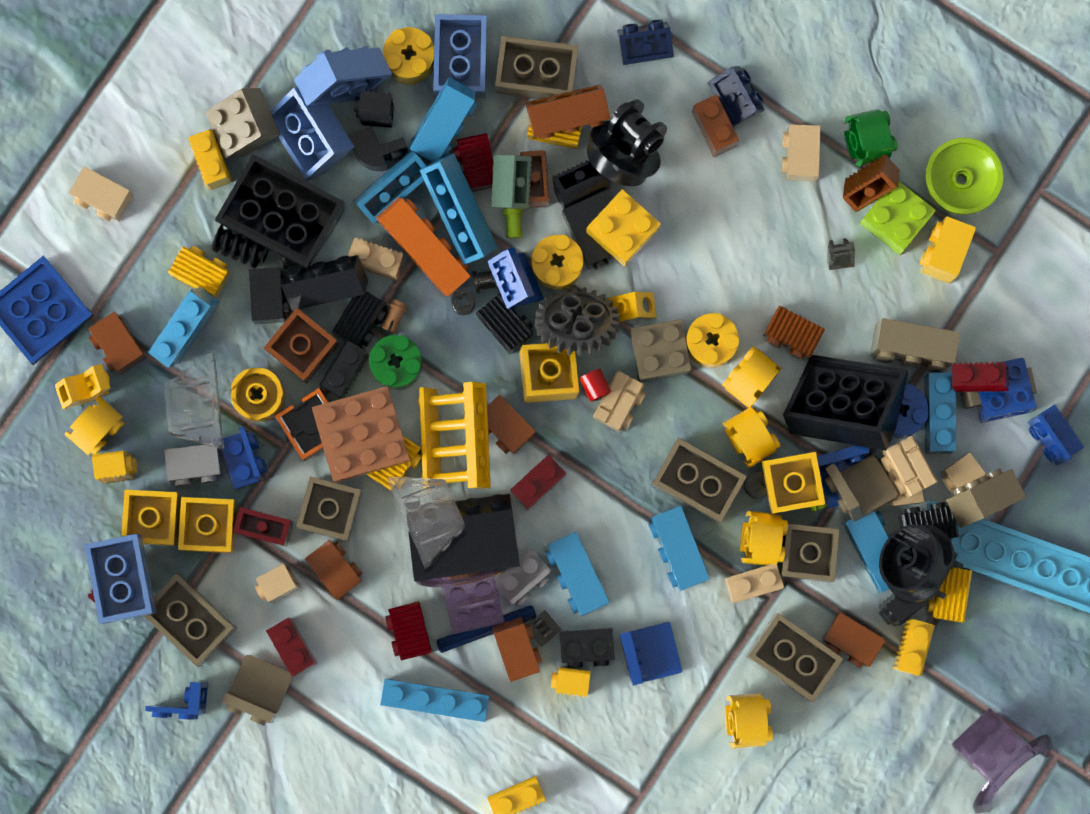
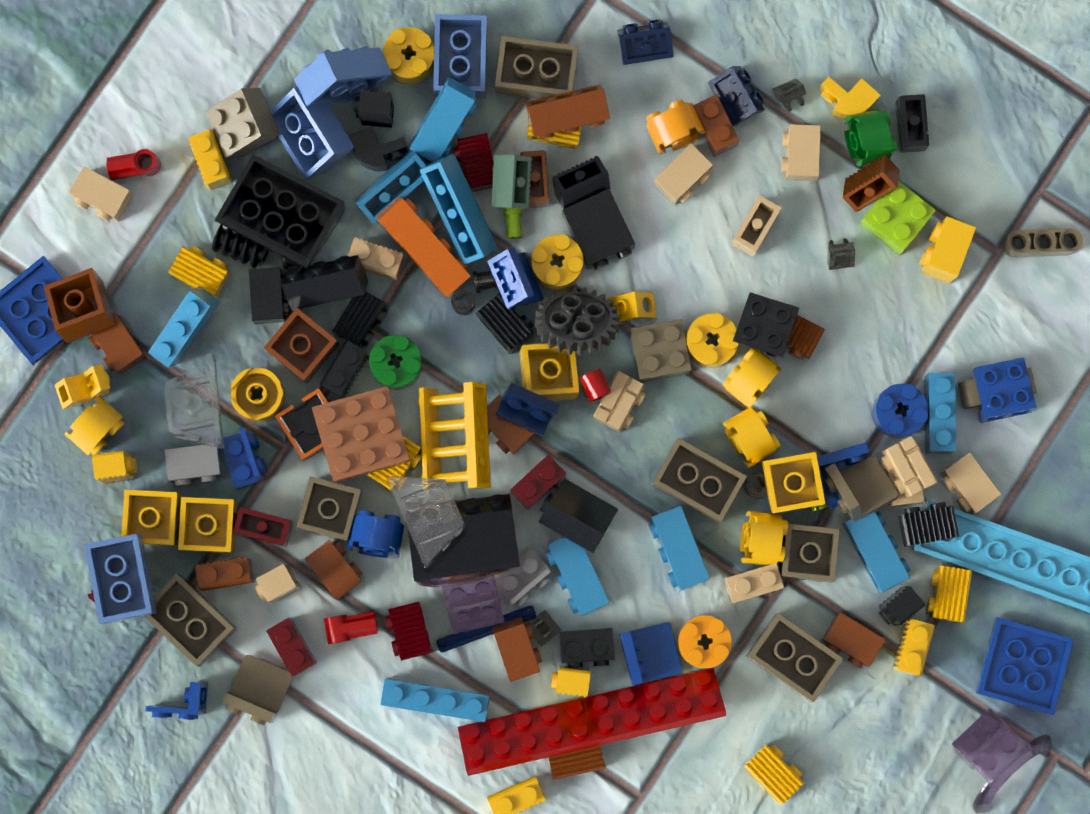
(79, 305): none -> dark orange brick
(131, 165): none -> red piece
(224, 573): none -> dark orange brick
(345, 627): none -> red piece
(376, 535): none -> blue brick
(394, 314): medium nougat pin -> none
(526, 409): none -> dark blue bracket
(576, 762): none -> dark orange brick
(577, 514): none -> black brick
(591, 721): none -> red plate
(623, 228): yellow brick -> none
(626, 145): black piece -> none
(674, 127): none -> light orange brick
(683, 174): none -> tan brick
(716, 651): none -> light orange brick
(748, 720): yellow brick -> none
(756, 226): none -> tan brick
(766, 324): none -> black hinge
(773, 773): none -> yellow brick
(790, 91): none -> clear smoke tile
(847, 402): black slope -> none
(856, 101): none -> yellow brick
(912, 123): none -> black brick
(914, 345): dark tan brick -> none
(917, 562): black piece -> none
(972, 161): lime dish -> none
(980, 377): dark red brick -> none
(985, 496): dark tan brick -> none
(1024, 666): none -> blue plate
(1053, 236): none -> dark tan beam
(1054, 435): blue bracket -> none

